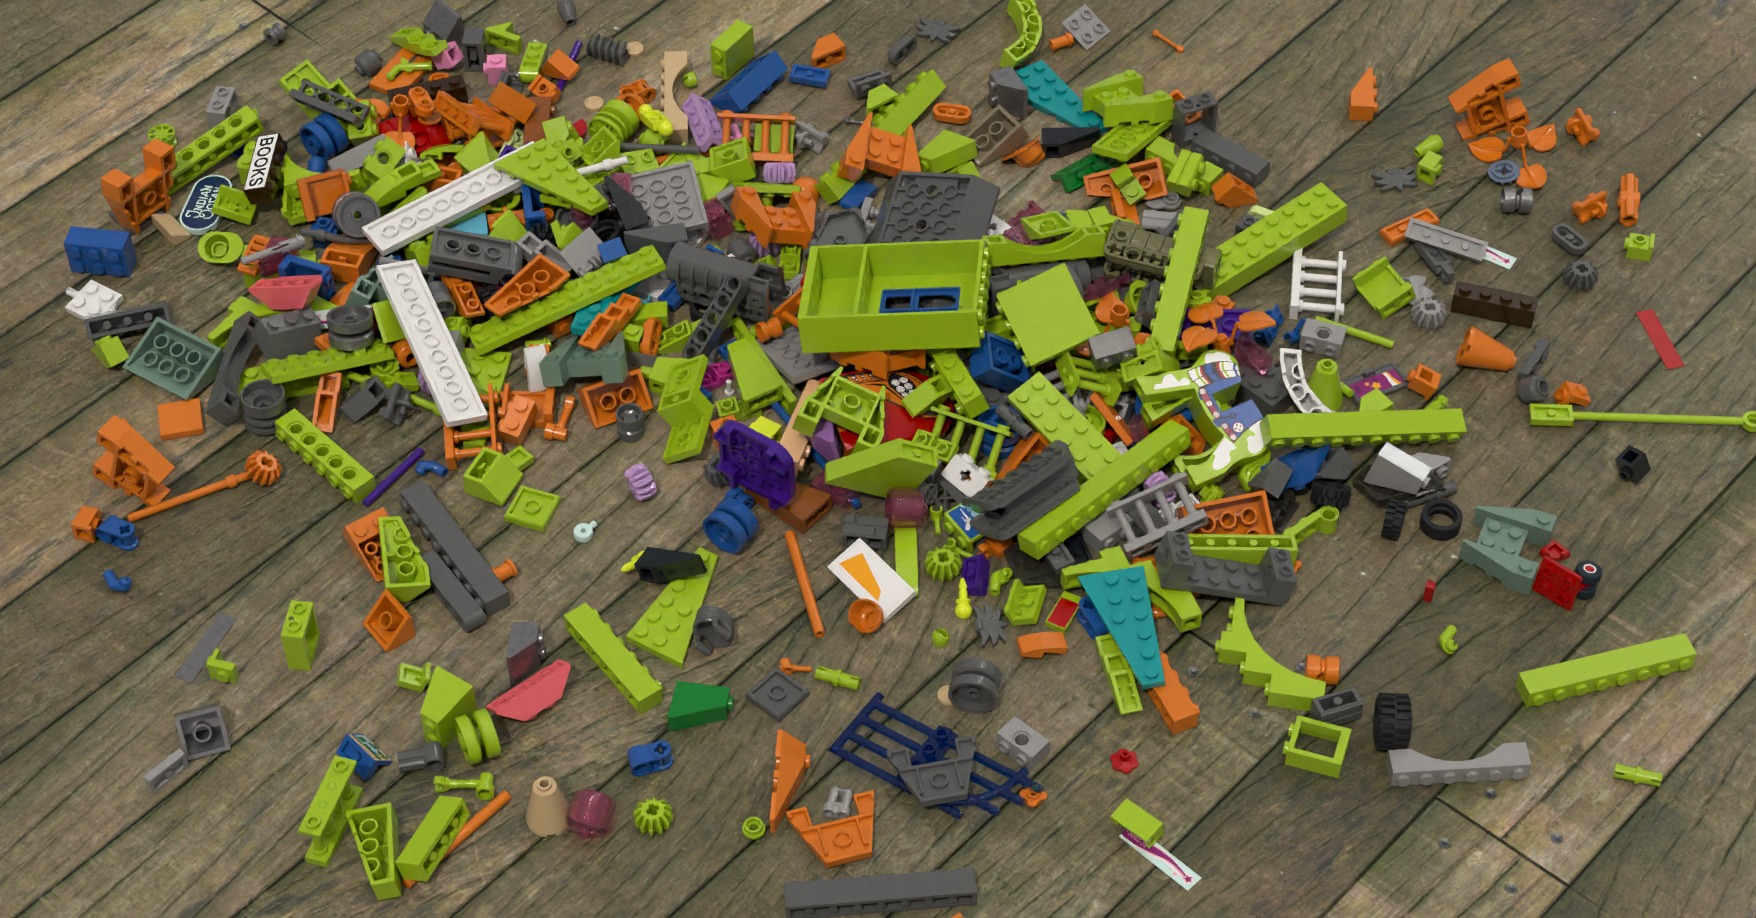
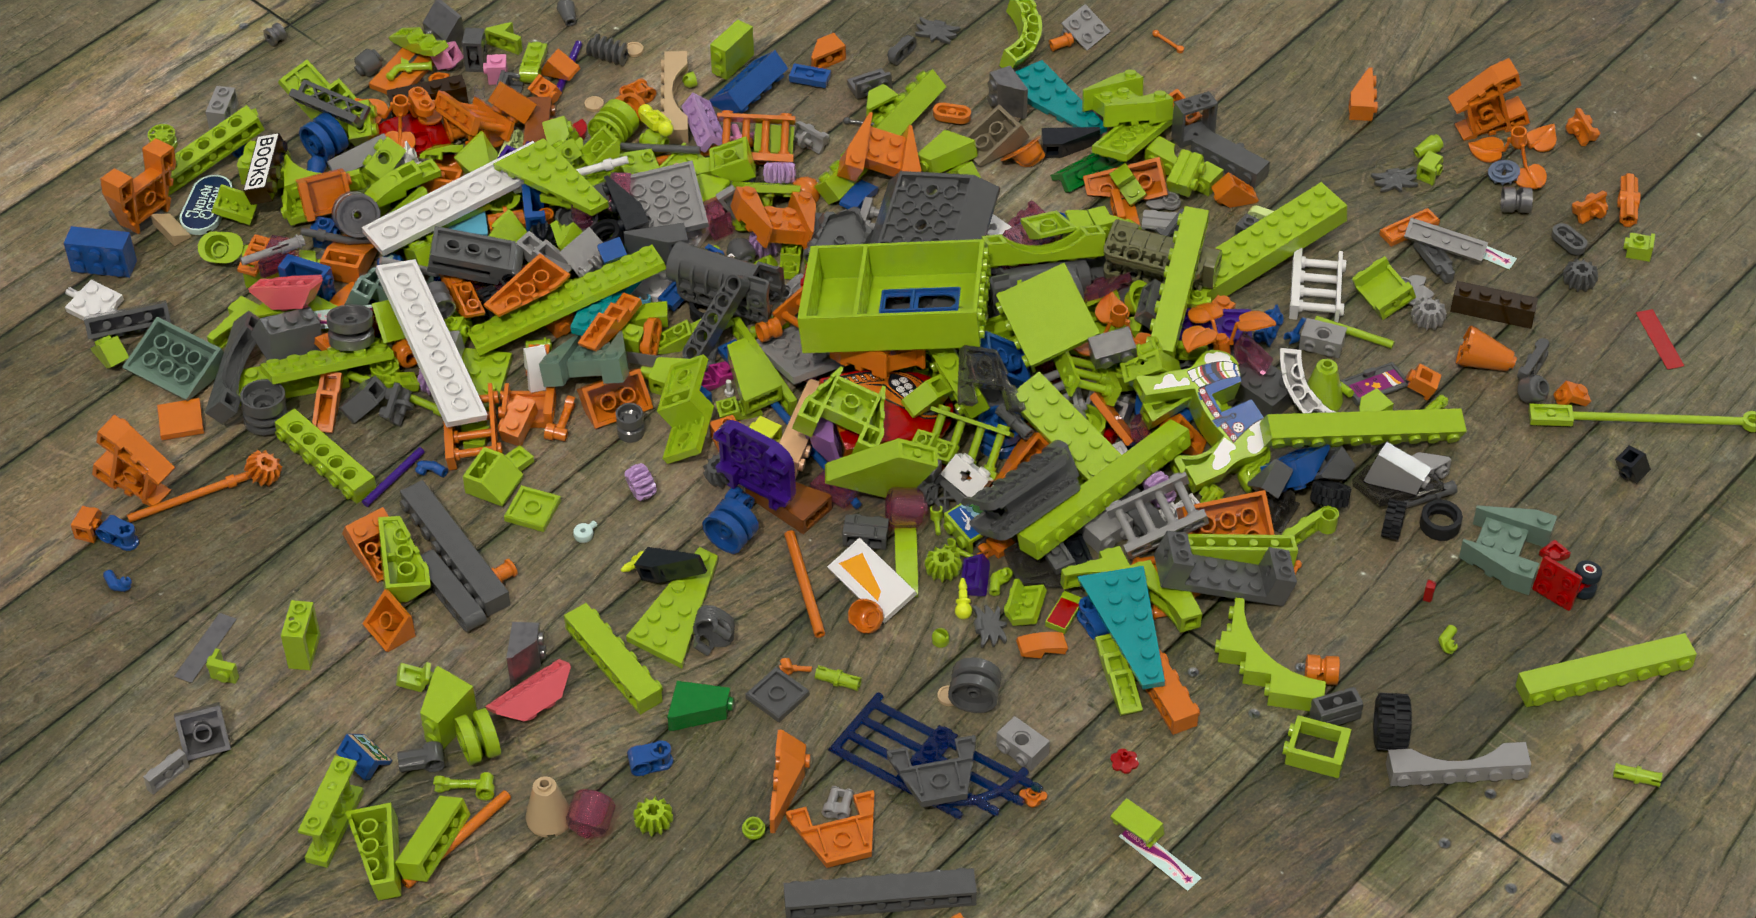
(984, 369): none -> clear smoke wing

